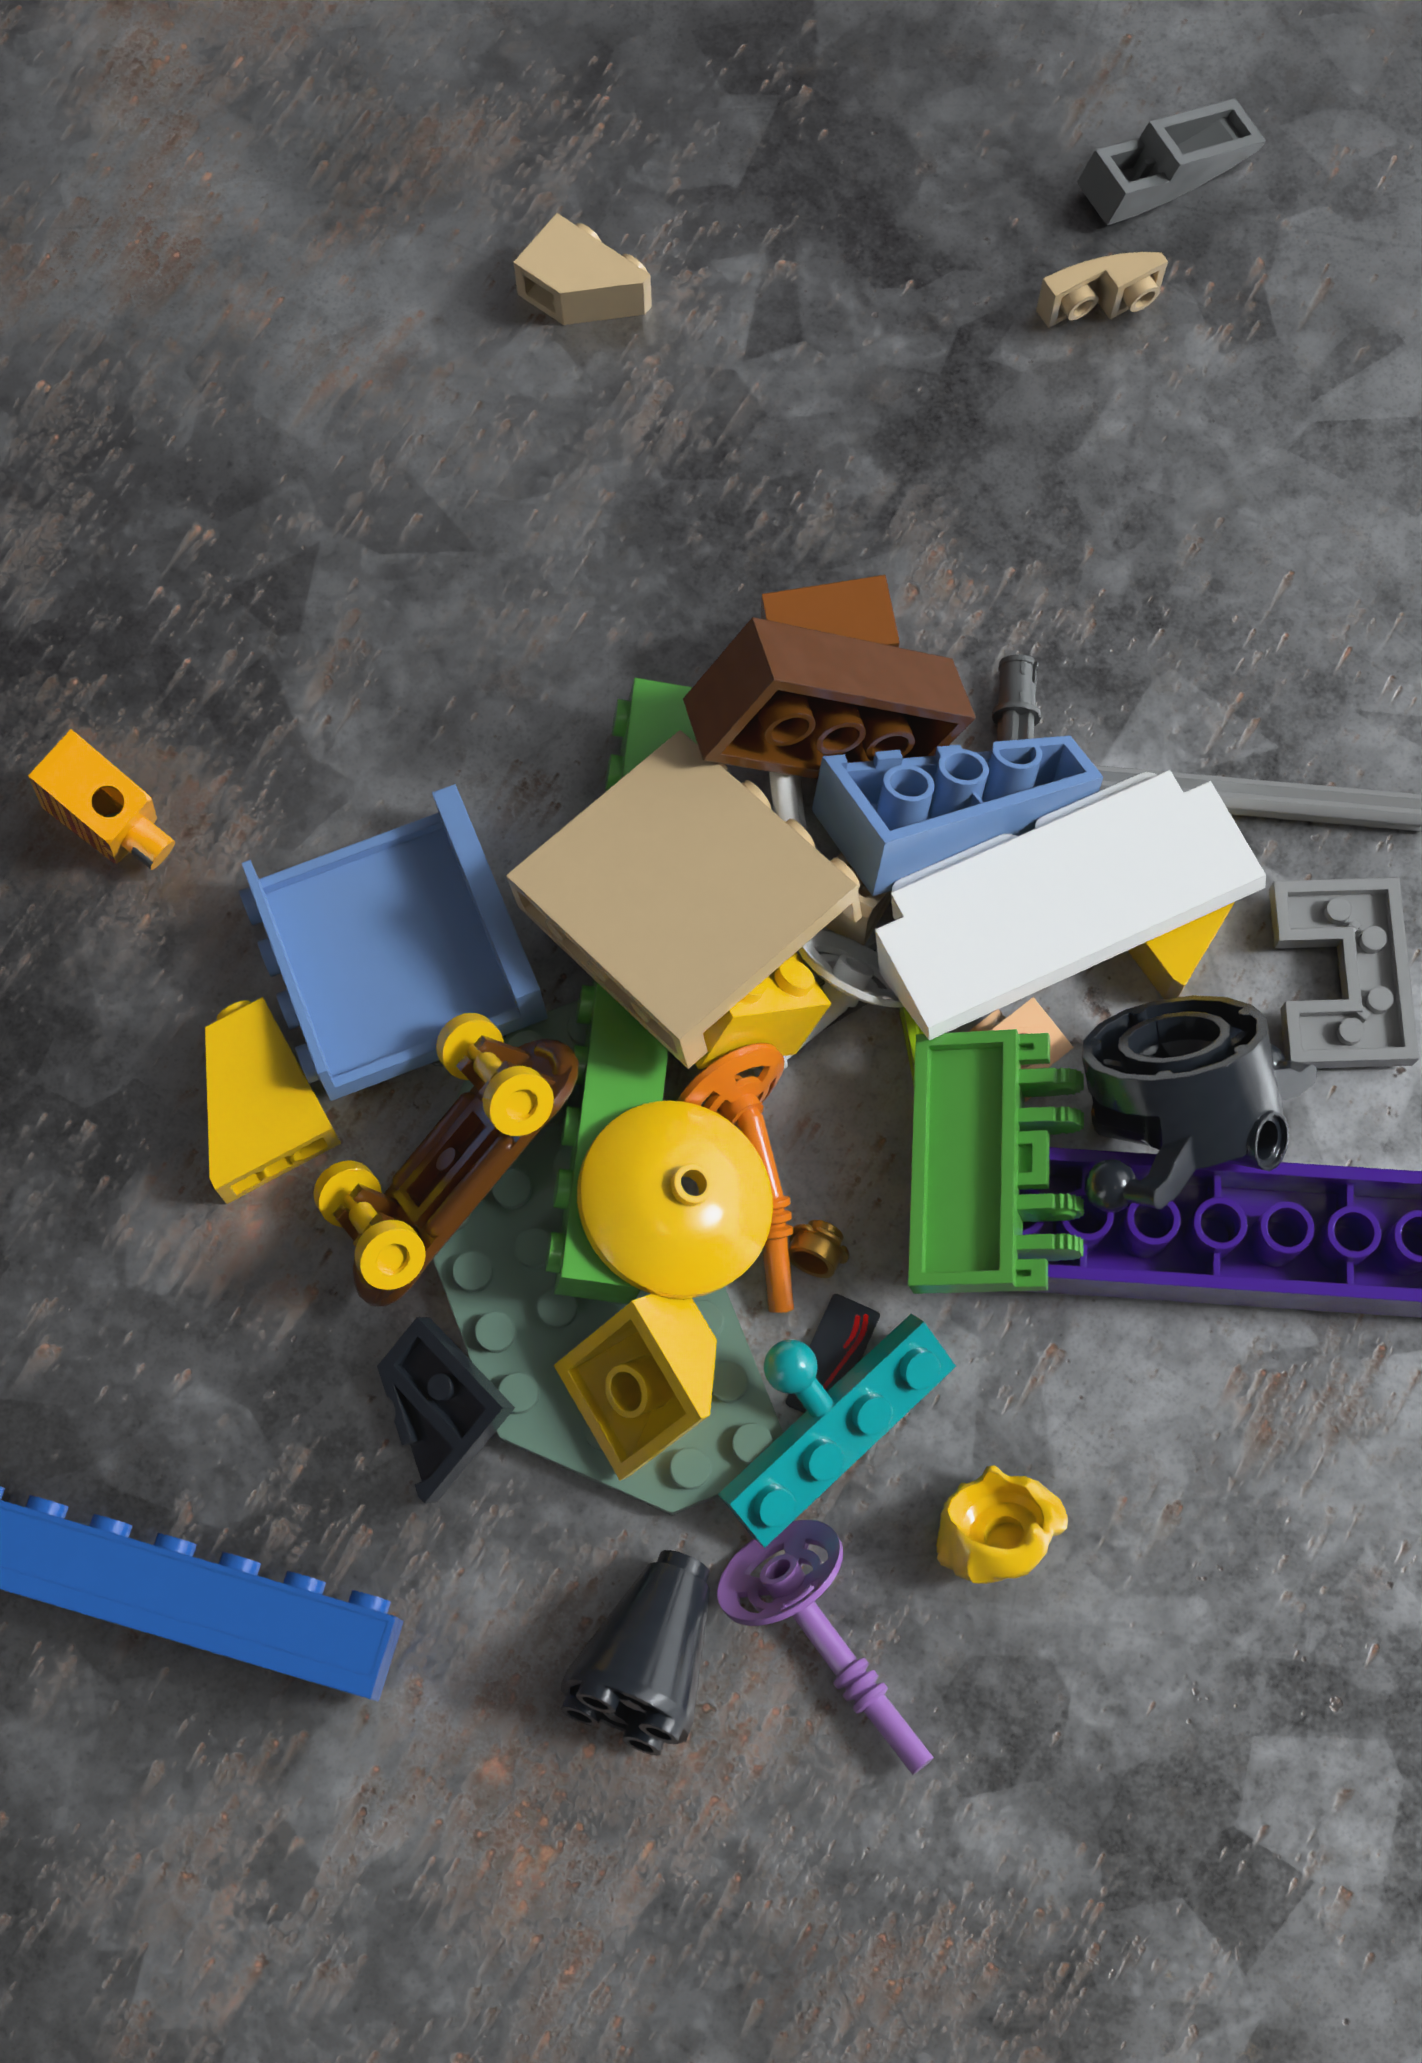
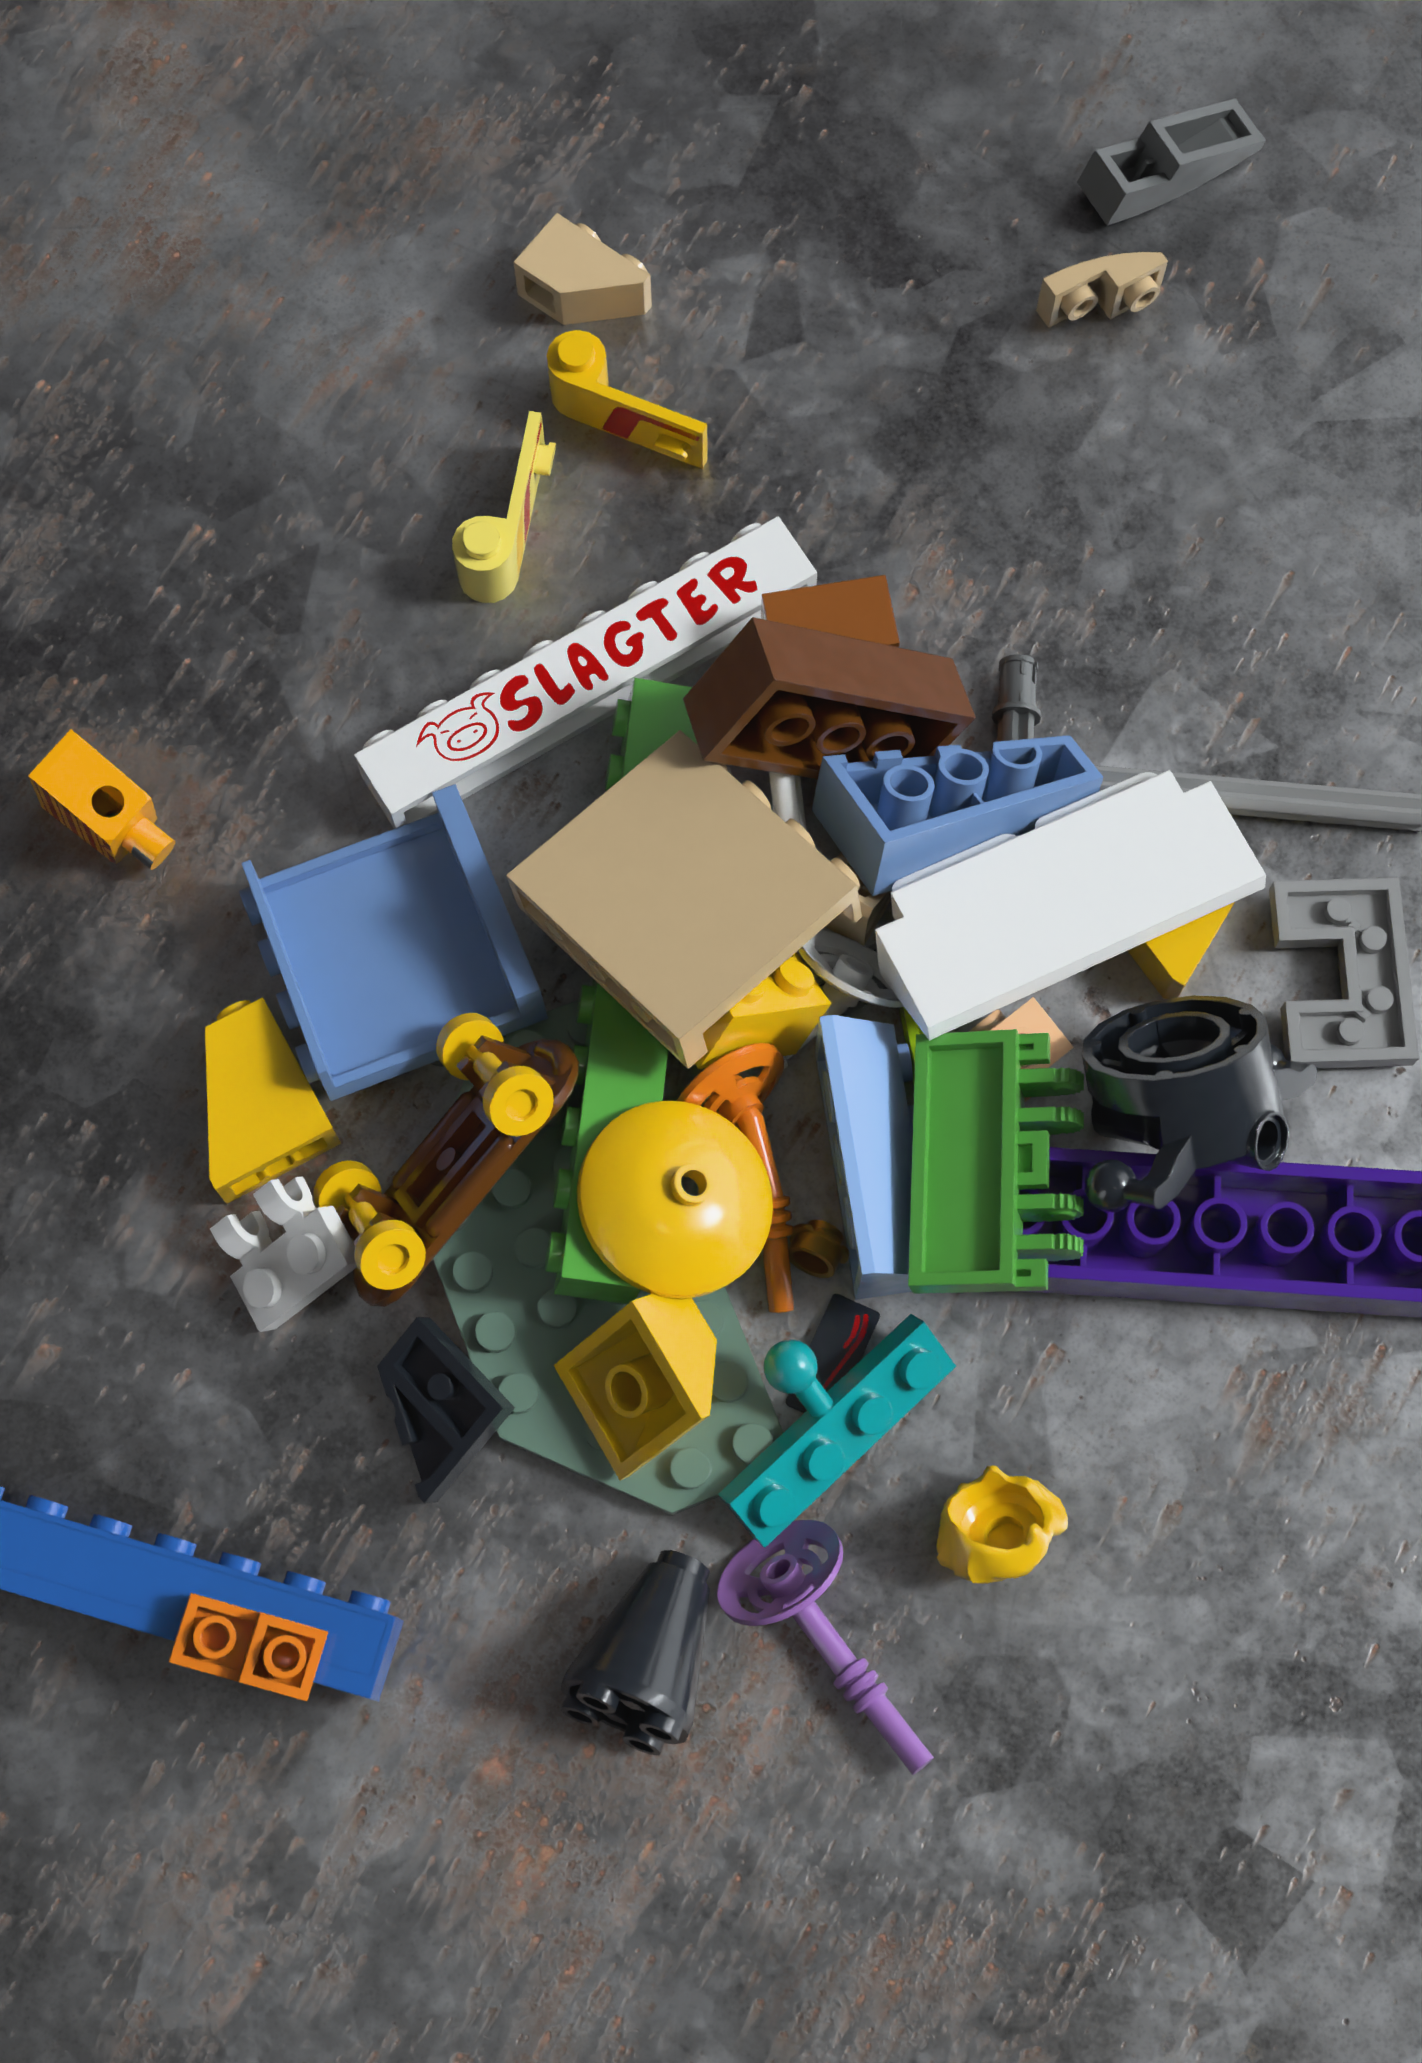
(248, 1646): none -> orange slope
(297, 1266): none -> white plate
(491, 548): none -> light yellow door
(578, 678): none -> white brick
(582, 393): none -> yellow door
(869, 1146): none -> light blue slope

